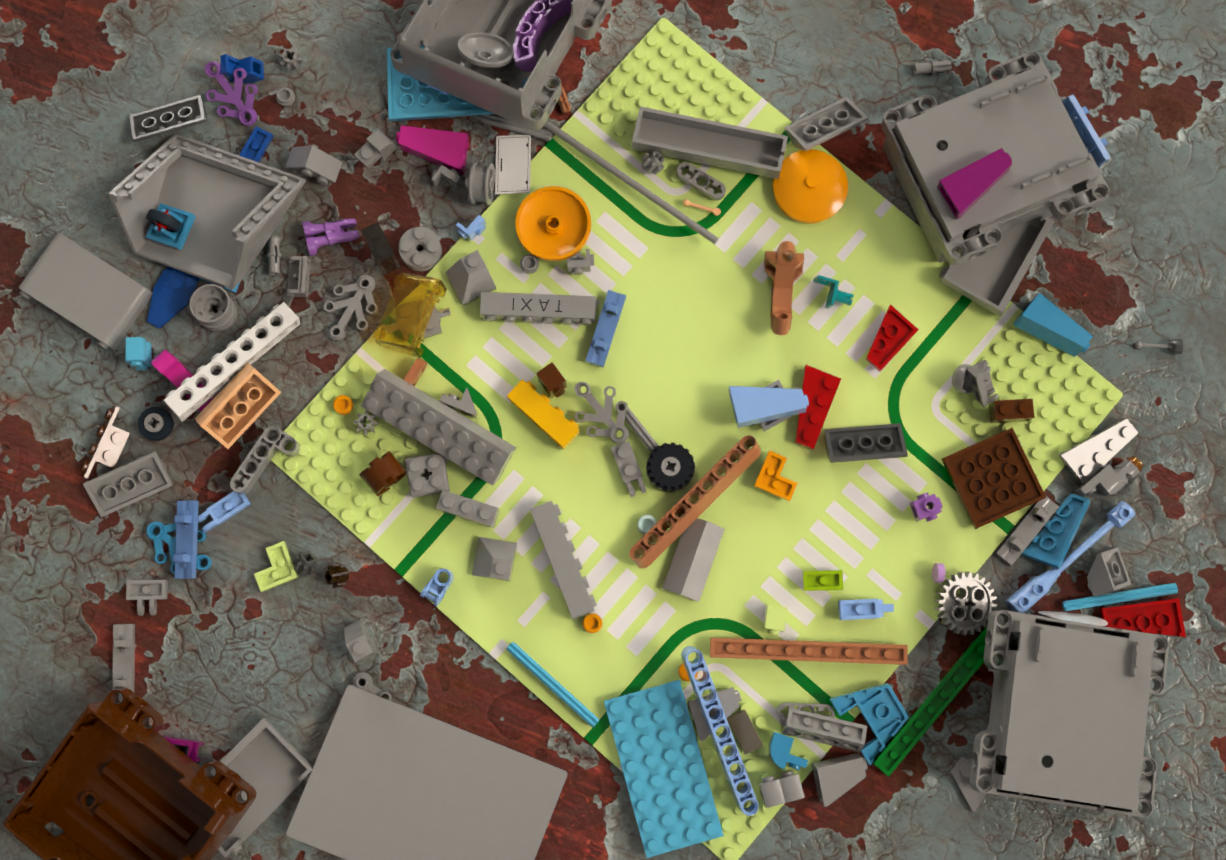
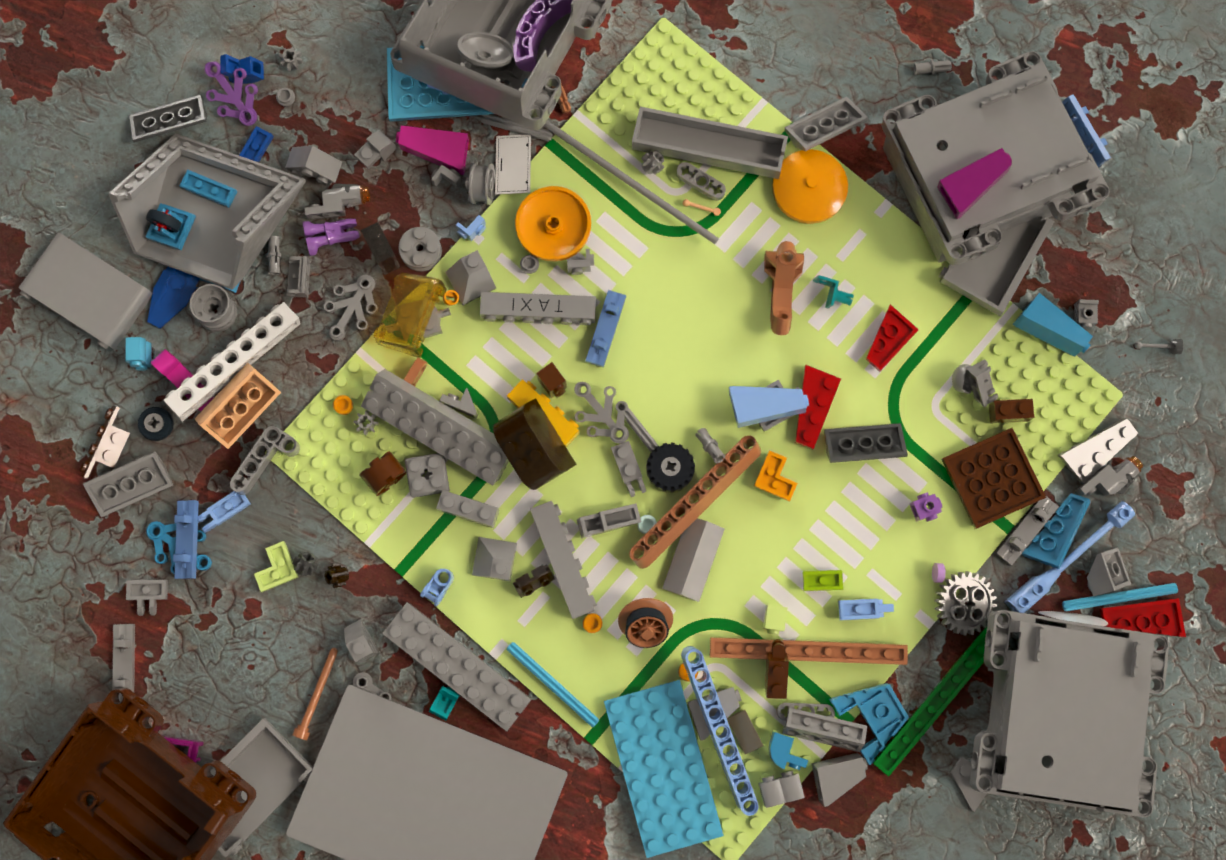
(208, 188): none -> dark azure tile
(302, 730): none -> nougat piece
(336, 199): none -> light grey plate
(444, 702): none -> teal bracket
(450, 294): none -> light orange hinge
(457, 666): none -> light grey piece
(532, 445): none -> dark brown brick
(542, 578): none -> dark brown hinge
(608, 520): none -> light grey slope
(646, 622): none -> nougat piece
(710, 445): none -> light grey pin
(776, 671): none -> reddish brown brick
(1080, 316): none -> light grey brick

